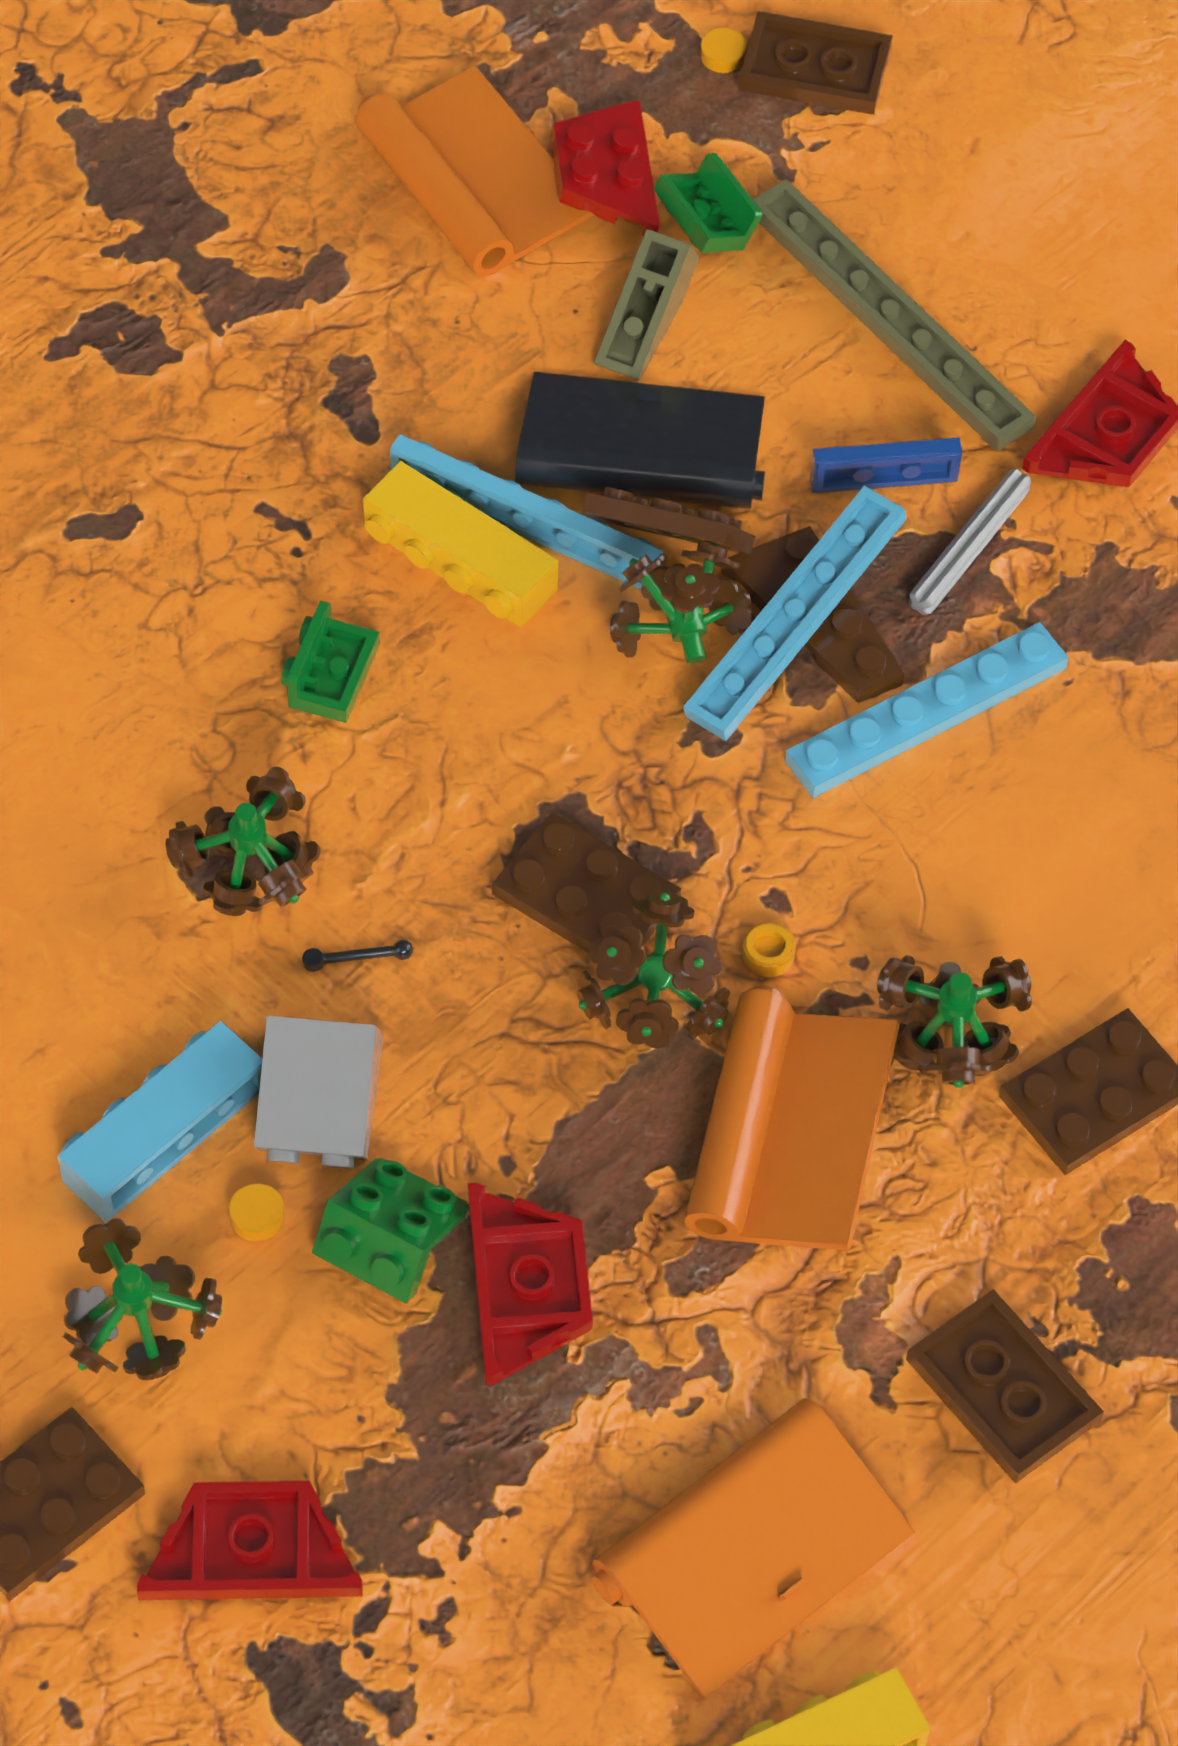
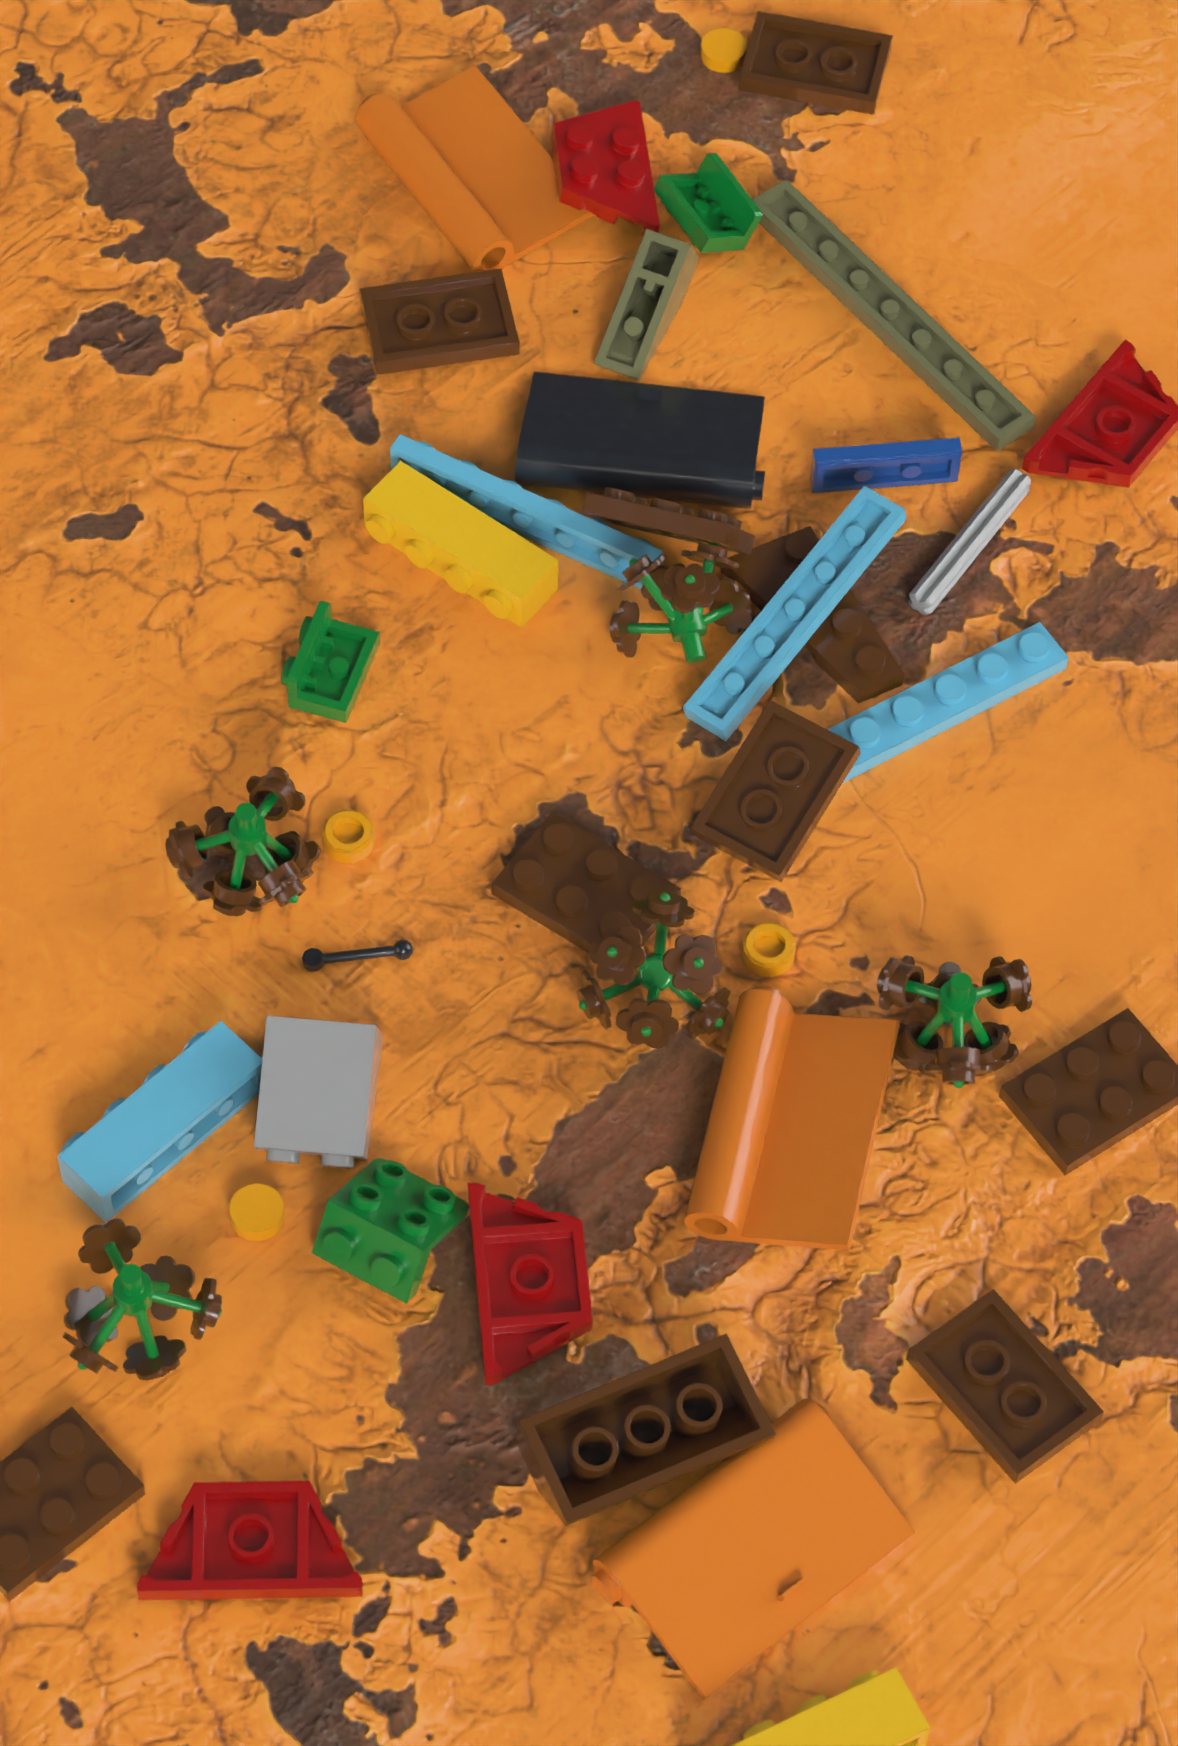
(348, 836): none -> light orange tile
(439, 321): none -> reddish brown plate
(642, 1430): none -> reddish brown slope
(775, 790): none -> reddish brown plate

